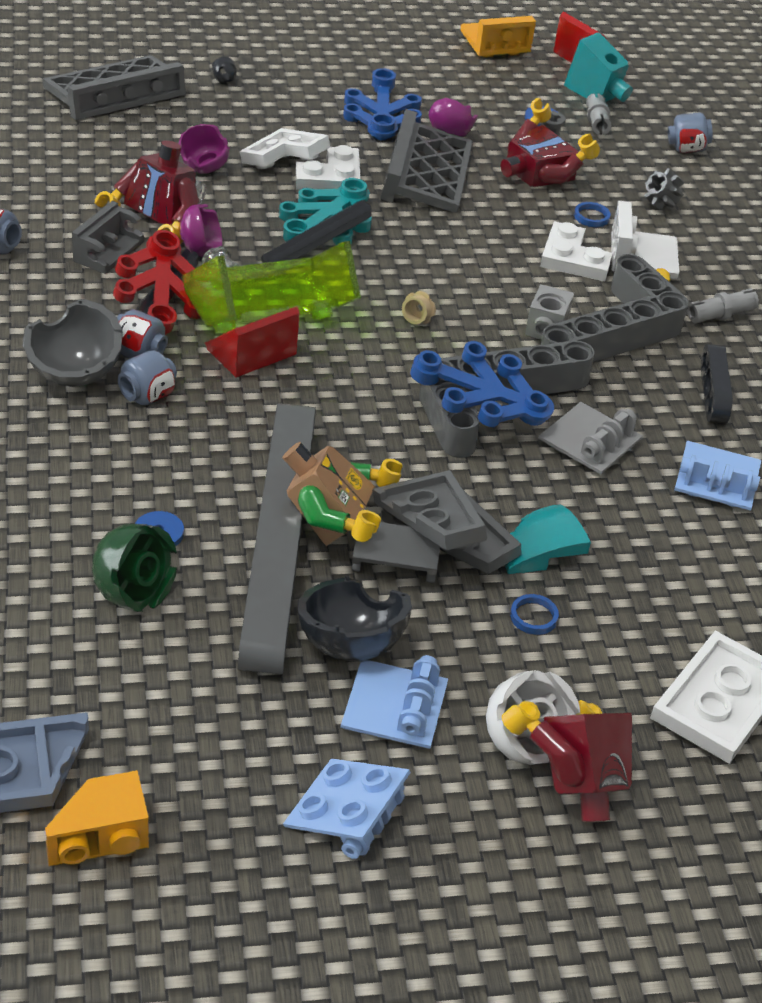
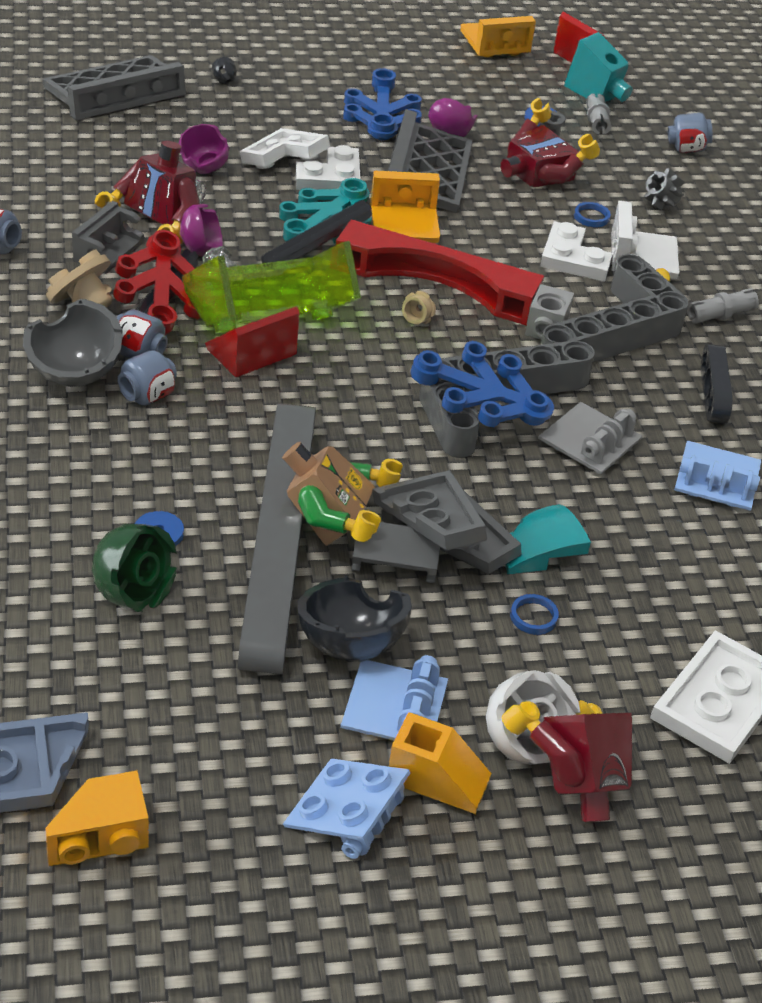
(82, 281): none -> tan plate
(406, 203): none -> light orange bracket
(439, 763): none -> light orange slope
(497, 286): none -> red arch

